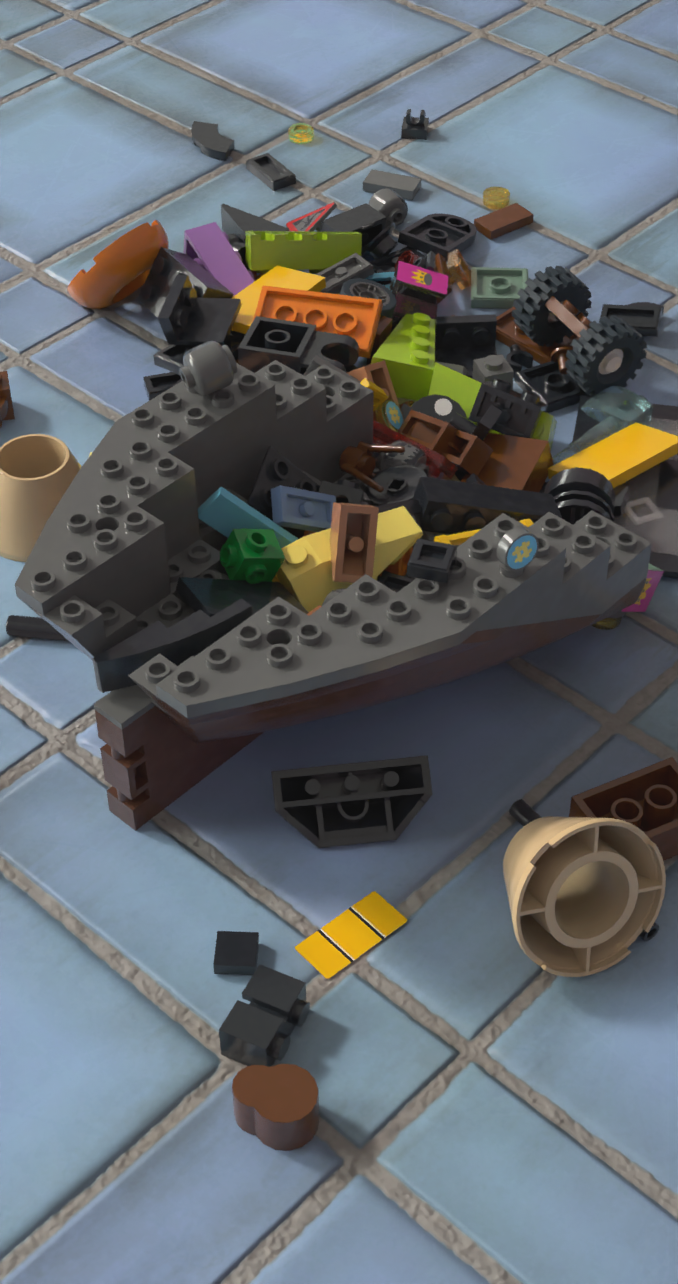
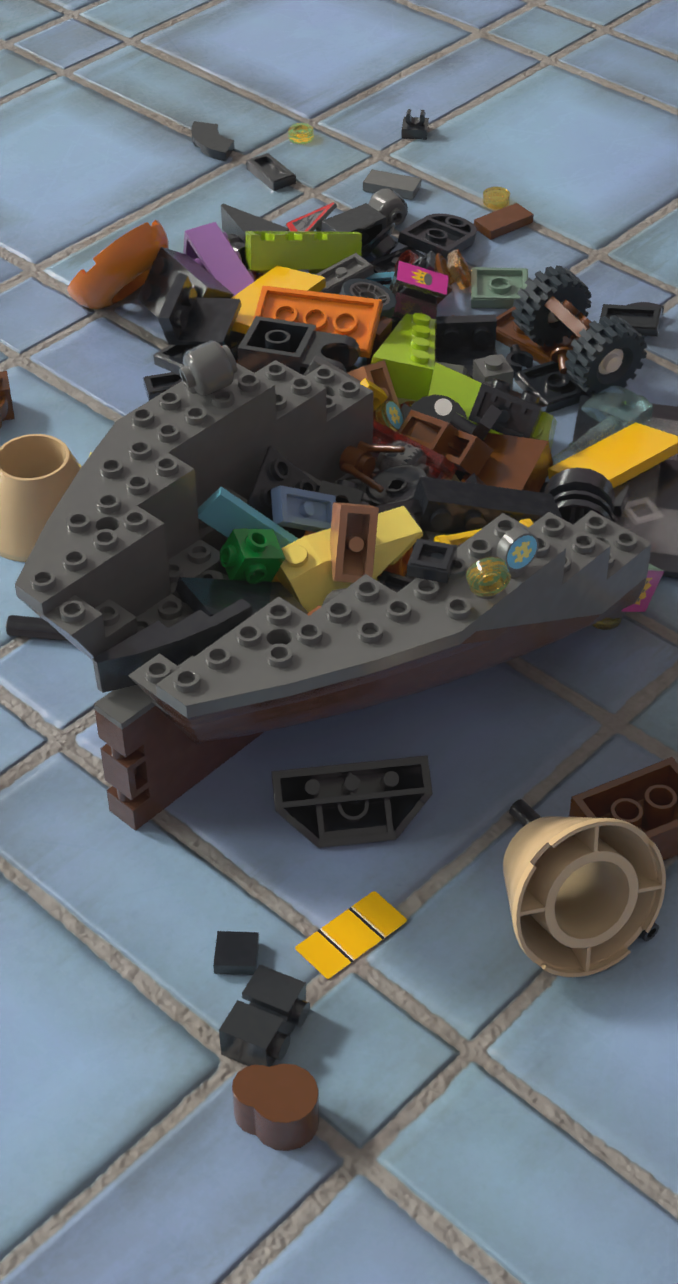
(488, 576): none -> clear yellow tile

